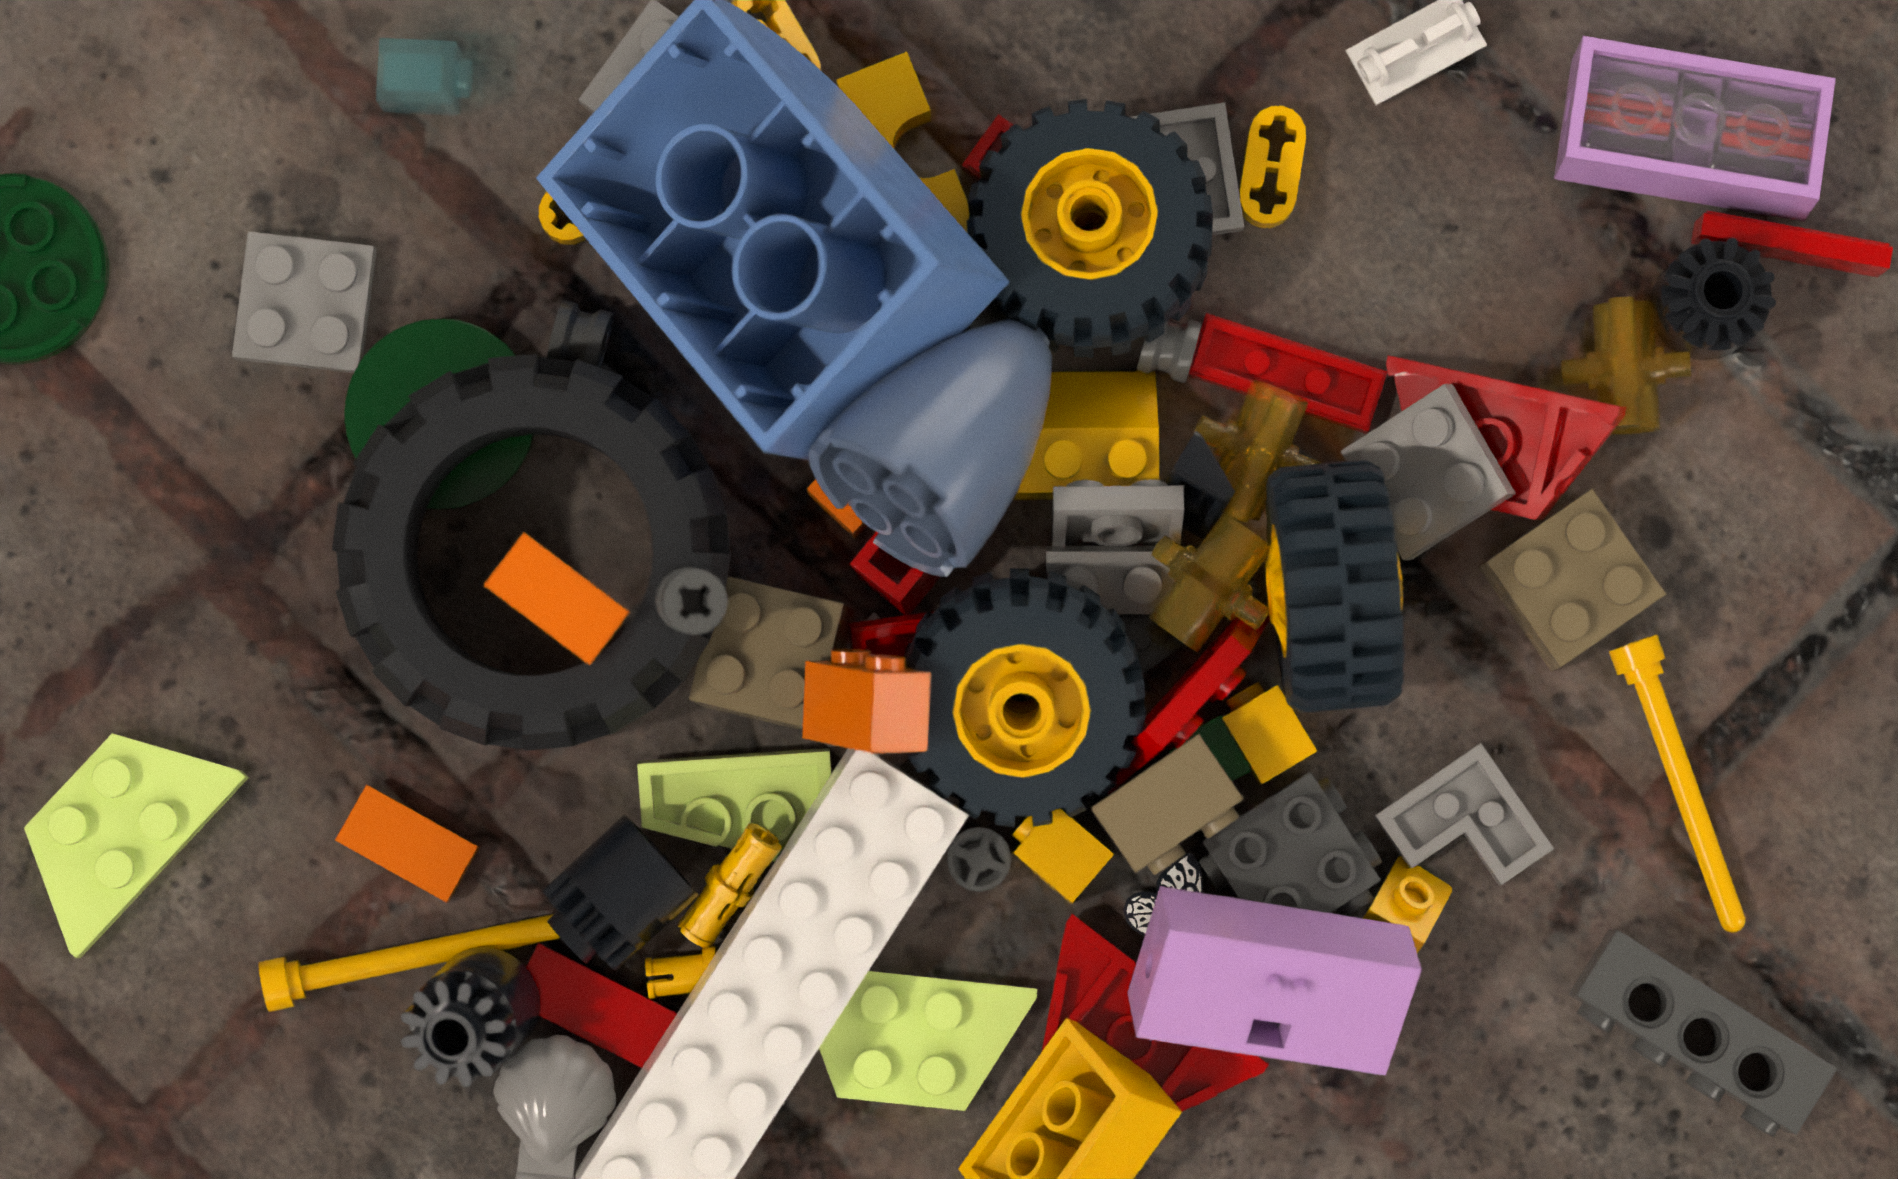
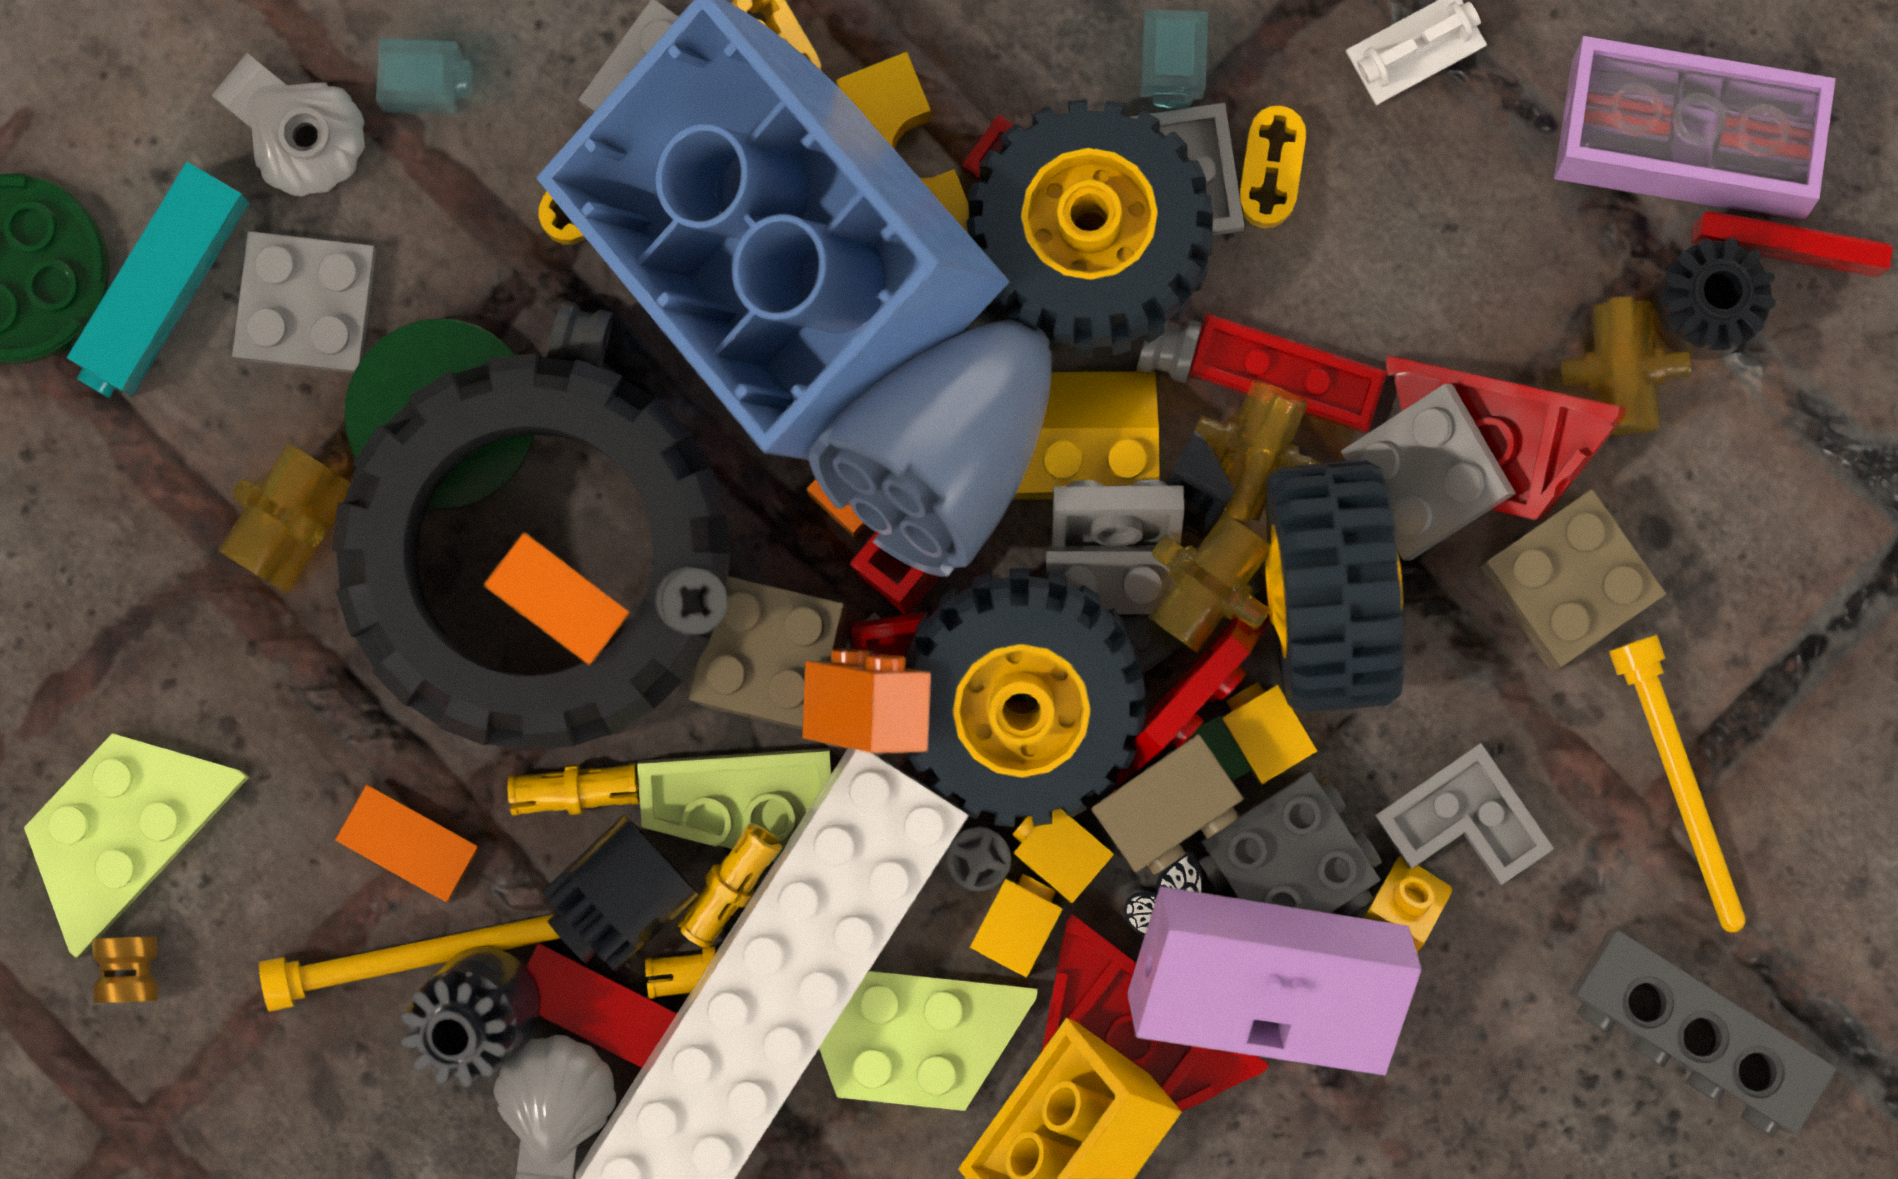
(125, 954): none -> pearl gold wheel
(157, 282): none -> teal brick
(283, 116): none -> light grey animal
(284, 517): none -> clear yellow pin
(573, 789): none -> yellow pin
(1017, 924): none -> yellow brick
(1173, 57): none -> clear light blue brick

